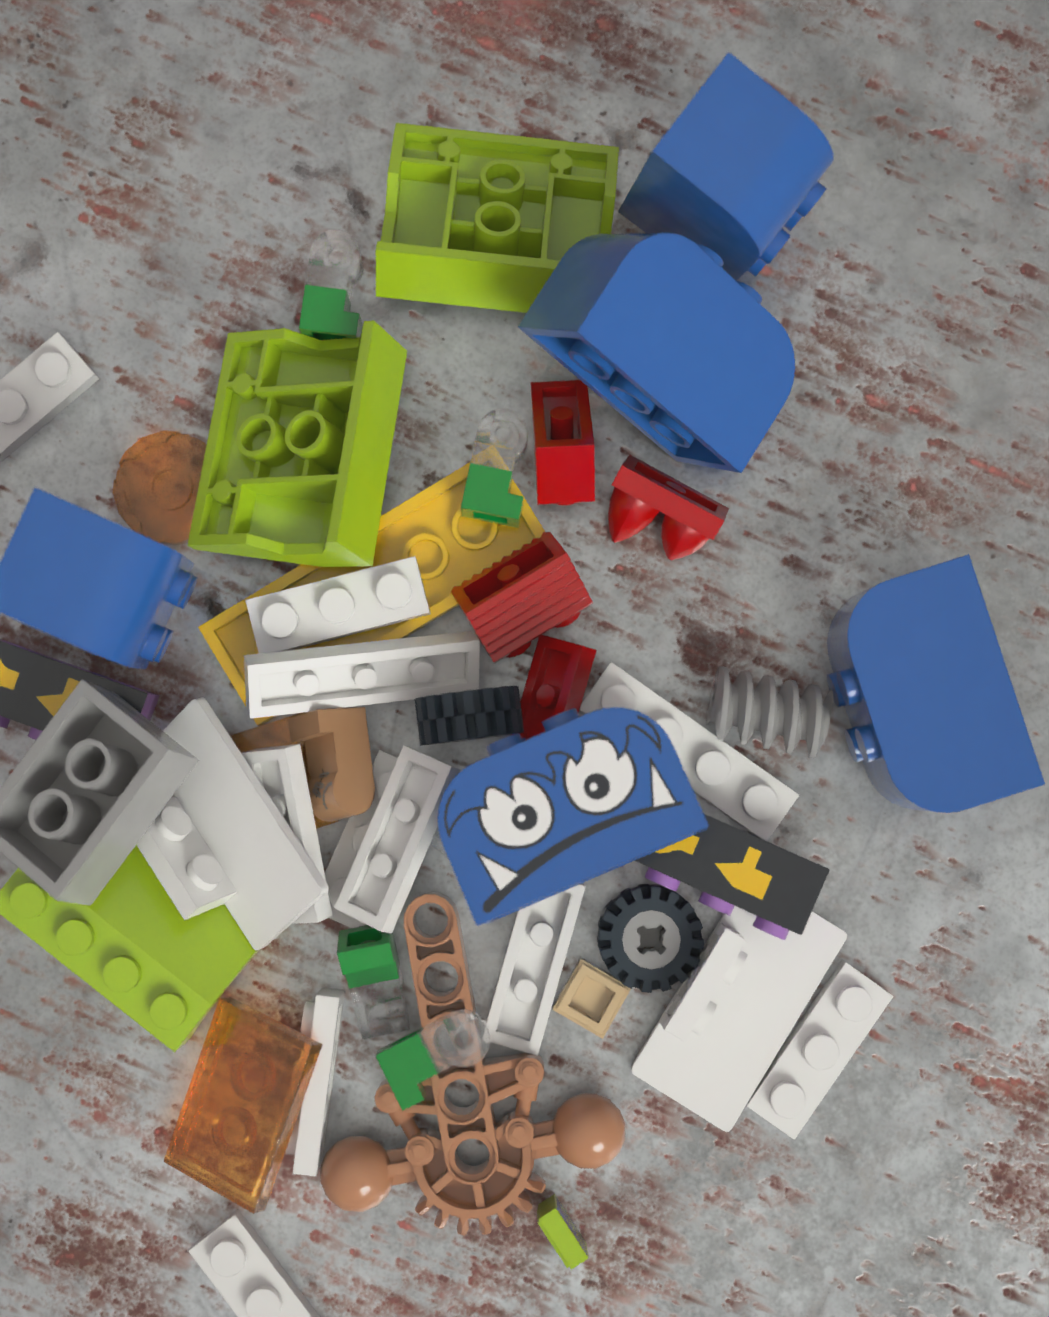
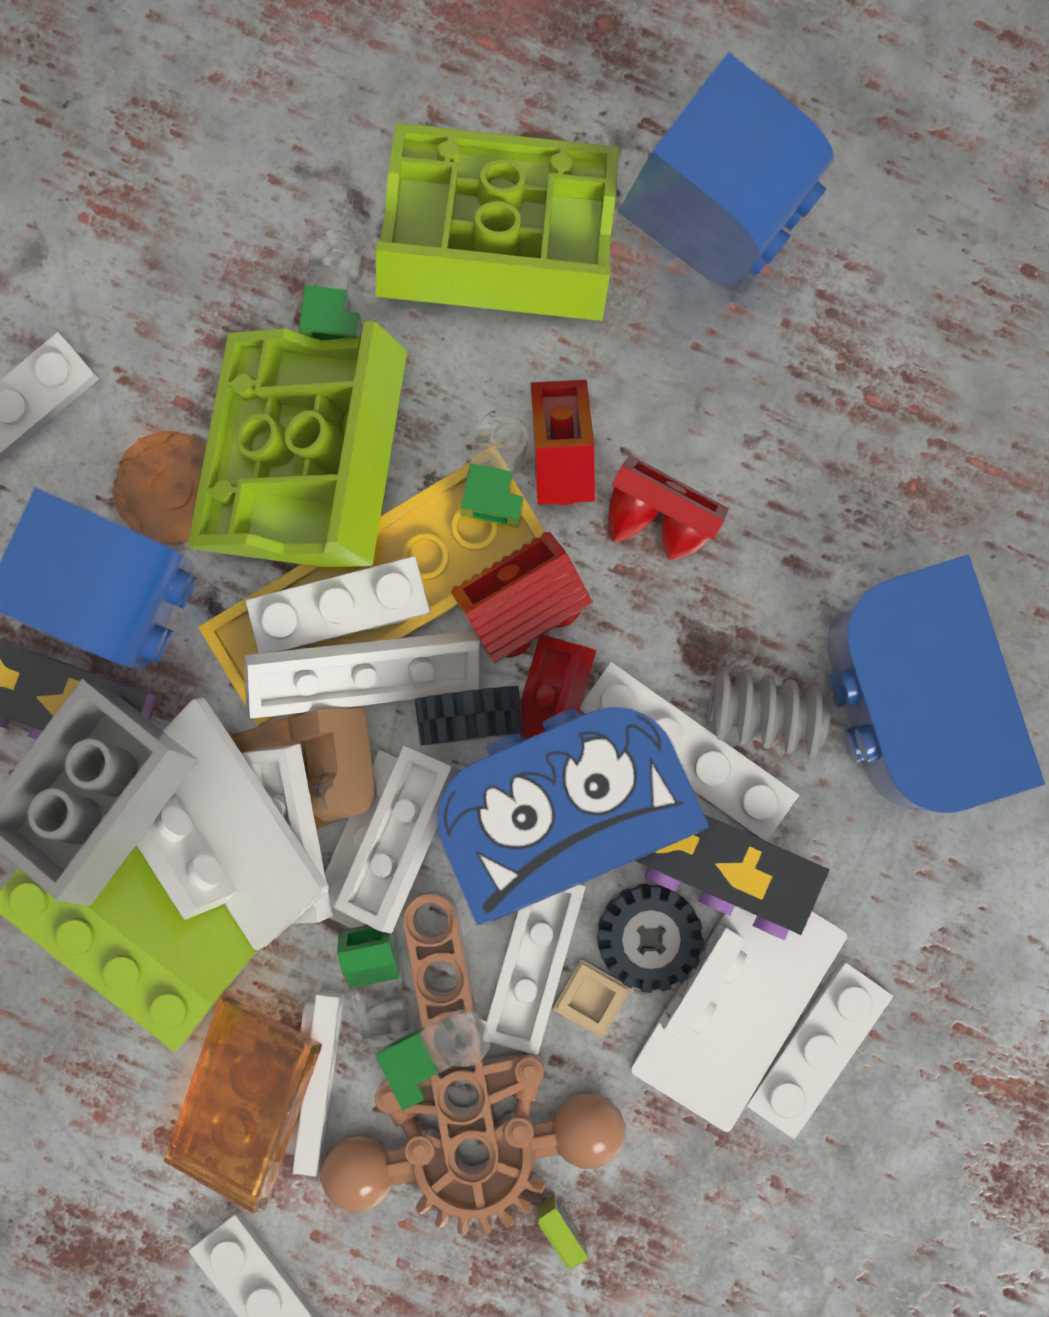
(668, 343): blue brick -> none

